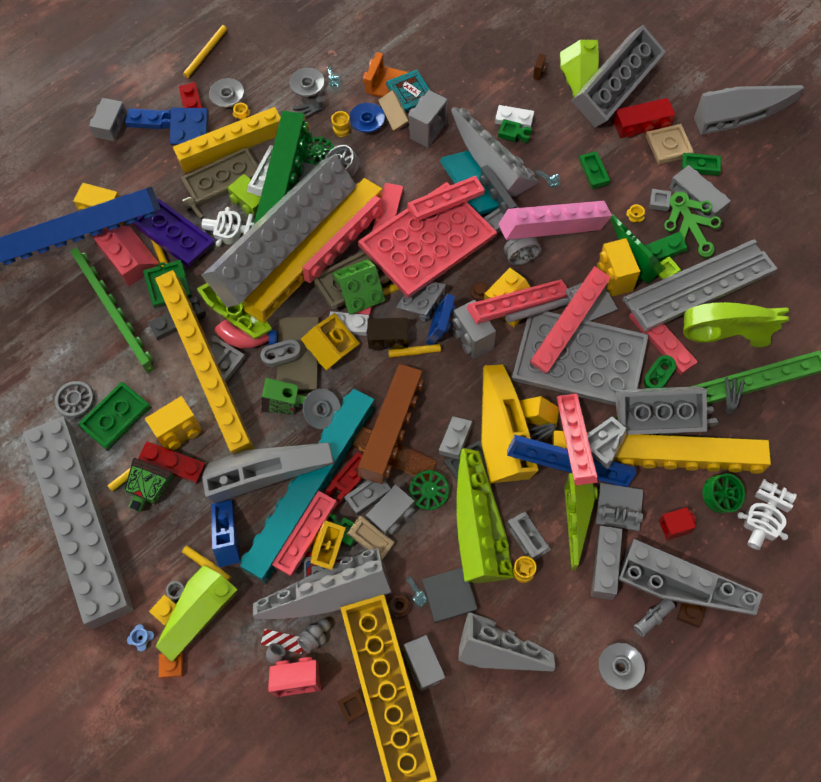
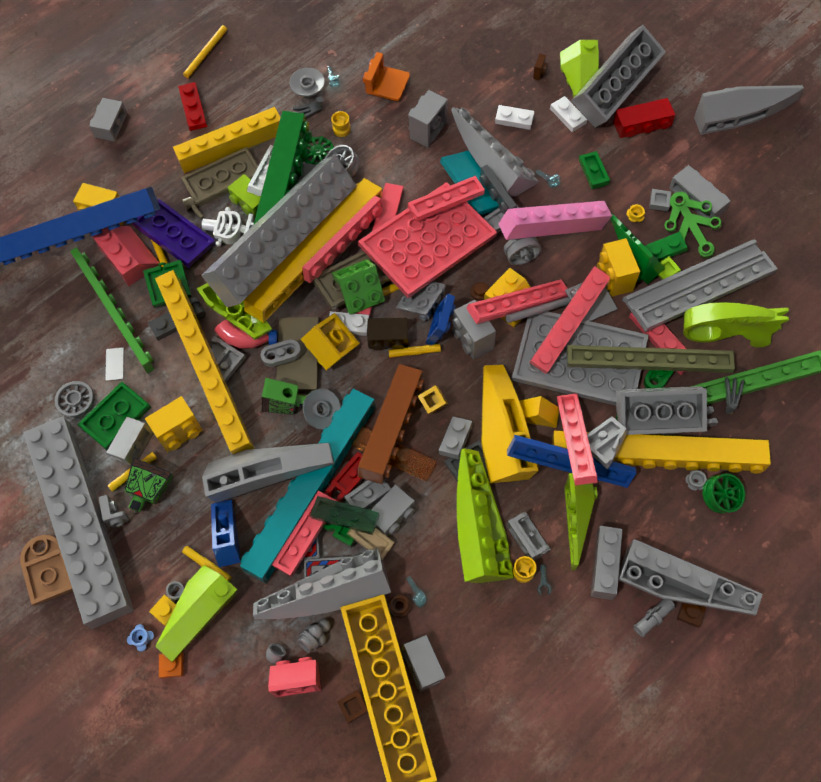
(44, 571): none -> medium nougat plate
(110, 513): none -> light grey bracket
(114, 363): none -> white sticker
(130, 441): none -> light grey hinge
(148, 118): blue hinge -> none
(178, 464): red plate -> none
(187, 124): blue plate -> none
(226, 92): light grey dish -> none
(241, 111): yellow plate -> none
(288, 641): sticker -> none
(327, 545): yellow slope -> none
(345, 515): none -> clear green tile
(367, 117): blue dish -> none
(394, 110): tan tile -> none
(408, 88): tile -> none
(429, 490): green wheel -> none
(432, 399): none -> yellow brick
(449, 595): dark grey tile -> none
(491, 647): light grey wedge -> none
(511, 130): green plate -> none
(543, 581): none -> clear light blue hand
(544, 431): dark grey piece -> none
(568, 114): none -> white plate
(619, 507): light grey hinge -> none
(631, 660): light grey dish -> none
(650, 358): none -> olive plate
(668, 143): tan tile -> none
(677, 523): red brick -> none
(696, 474): none -> light grey plate
(702, 163): green plate -> none
(763, 523): white torso -> none

